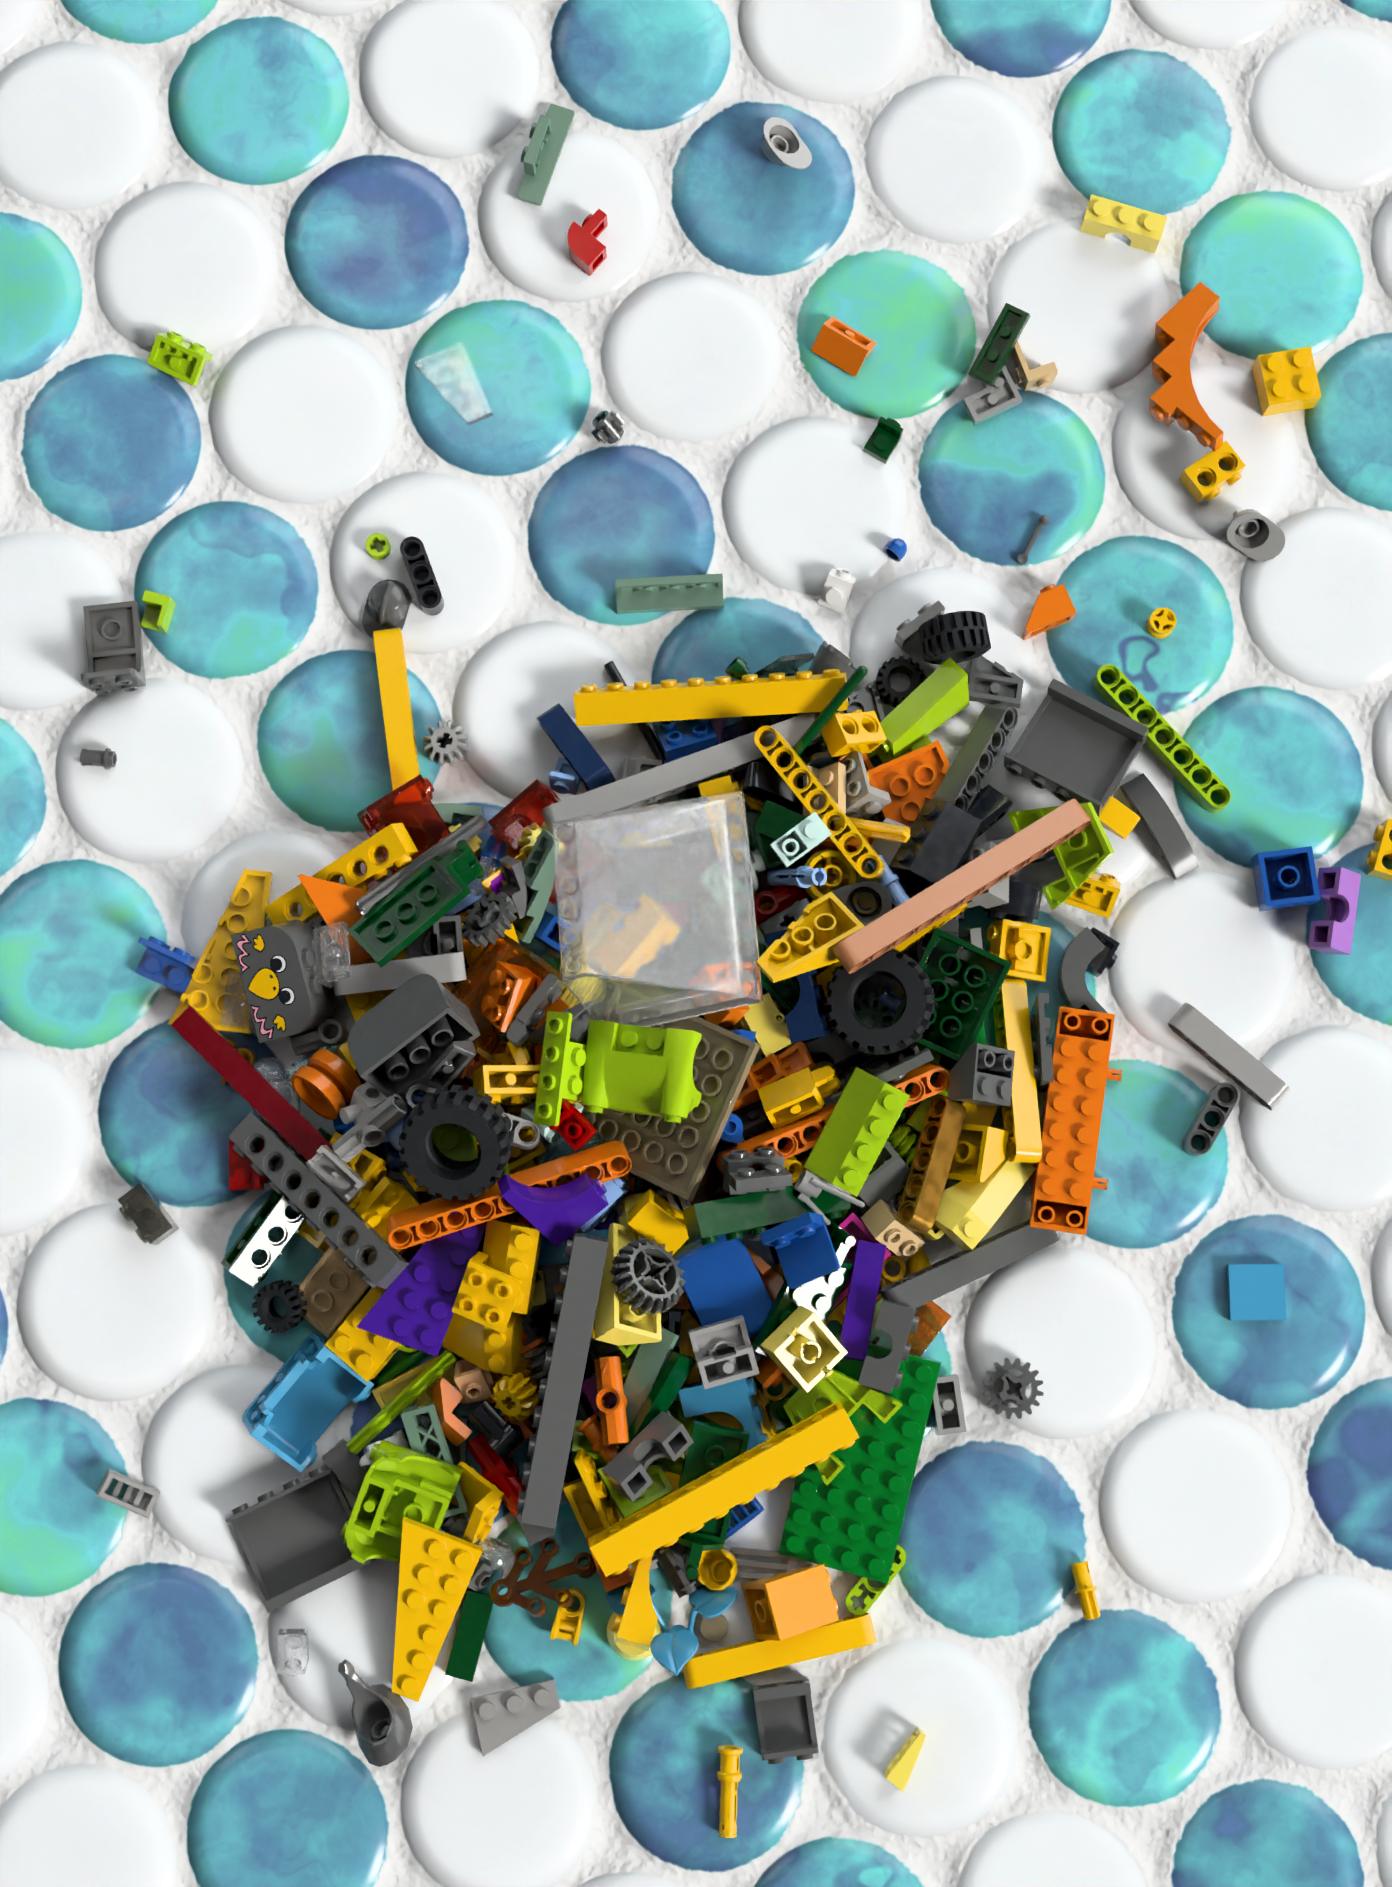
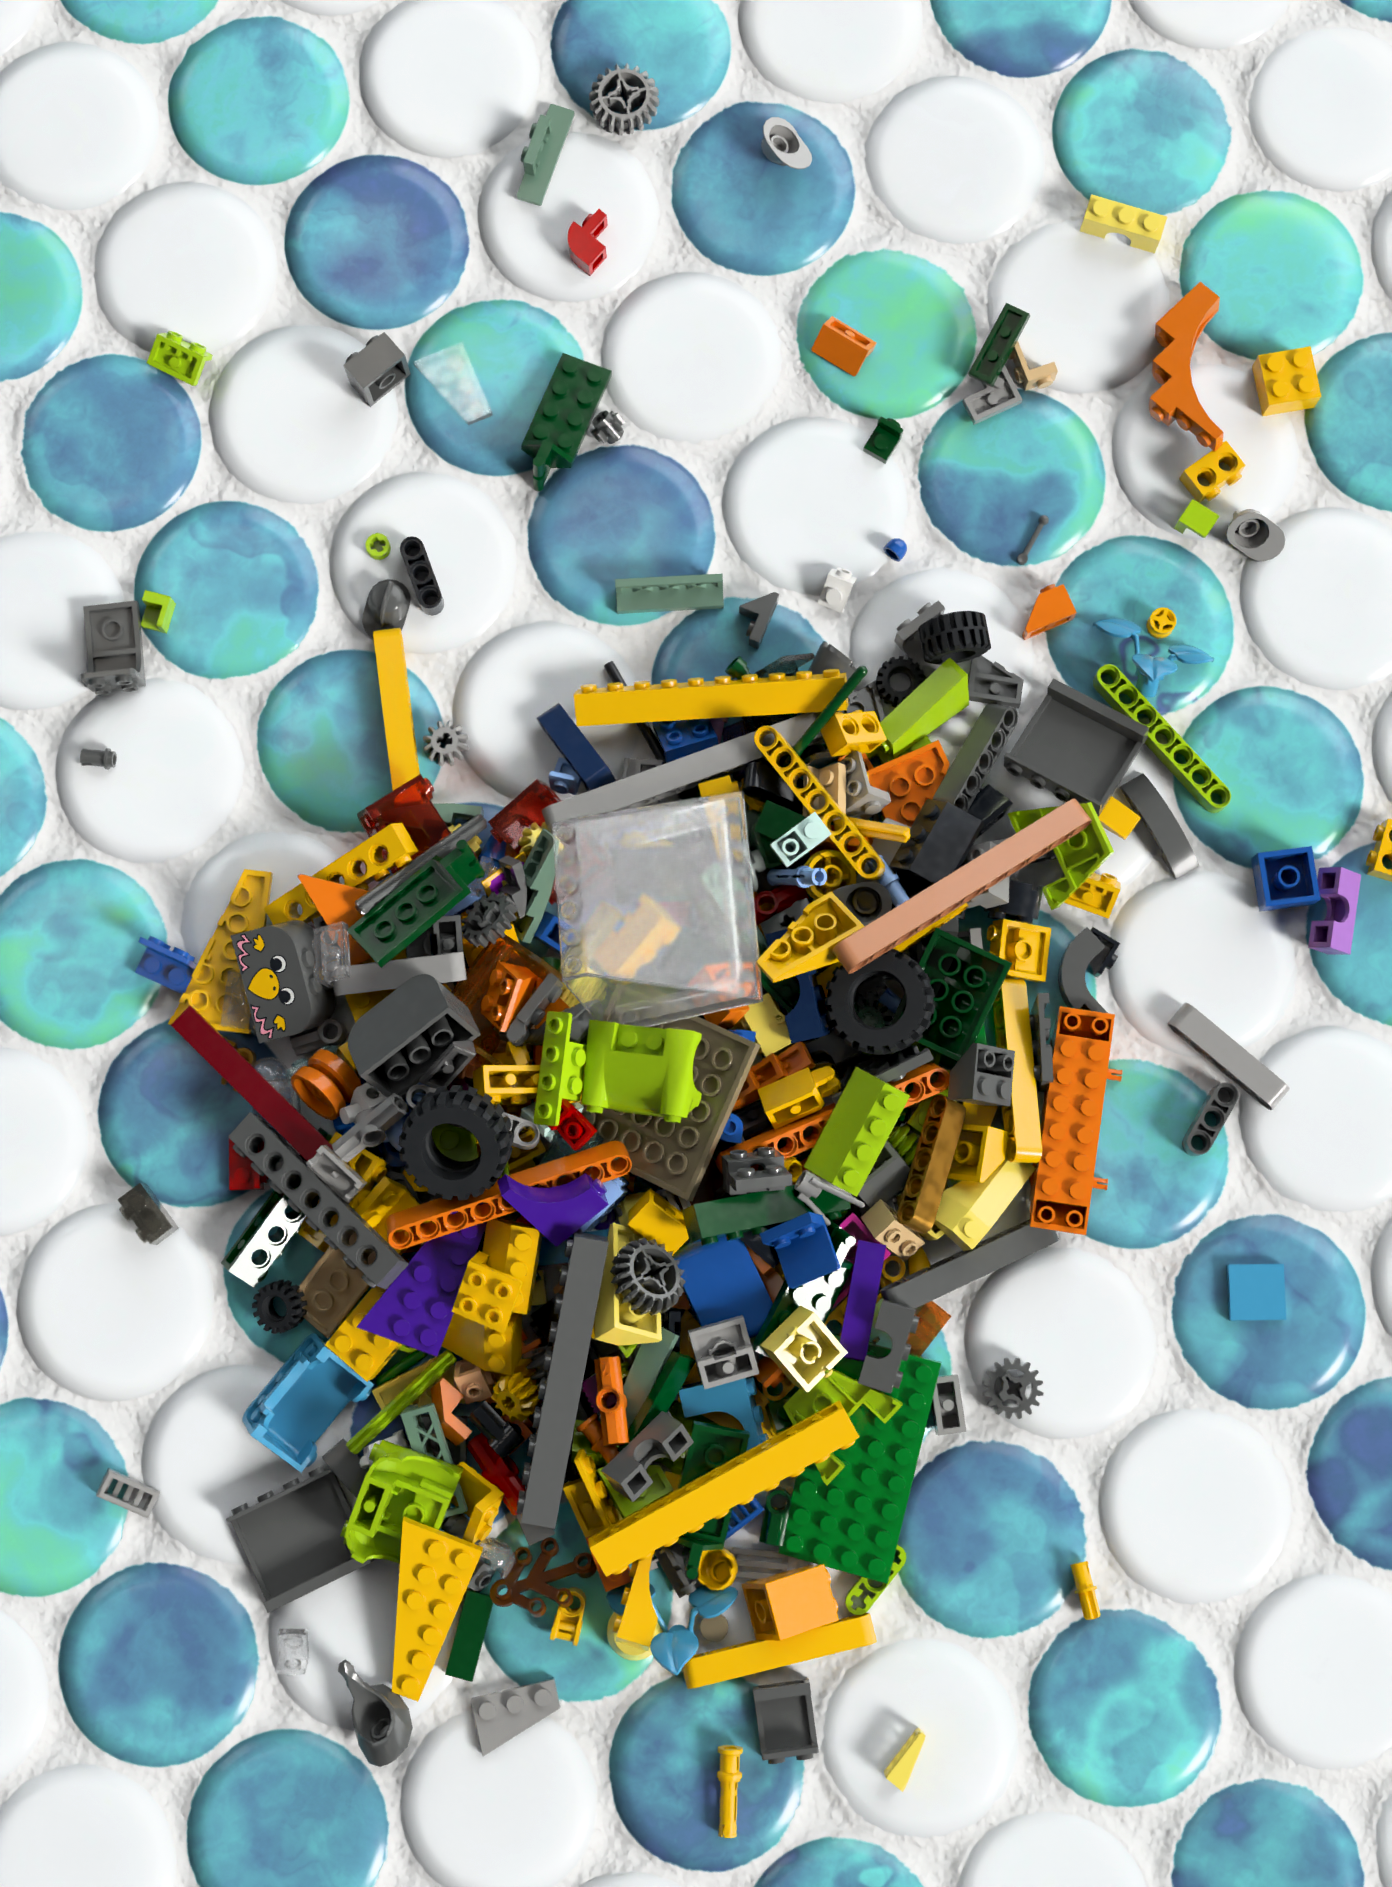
(376, 368): none -> brick
(564, 416): none -> dark green hinge
(605, 106): none -> light grey gear
(761, 611): none -> dark grey slope
(775, 1519): none -> dark green piece
(1148, 668): none -> dark azure plant
(1197, 519): none -> lime panel

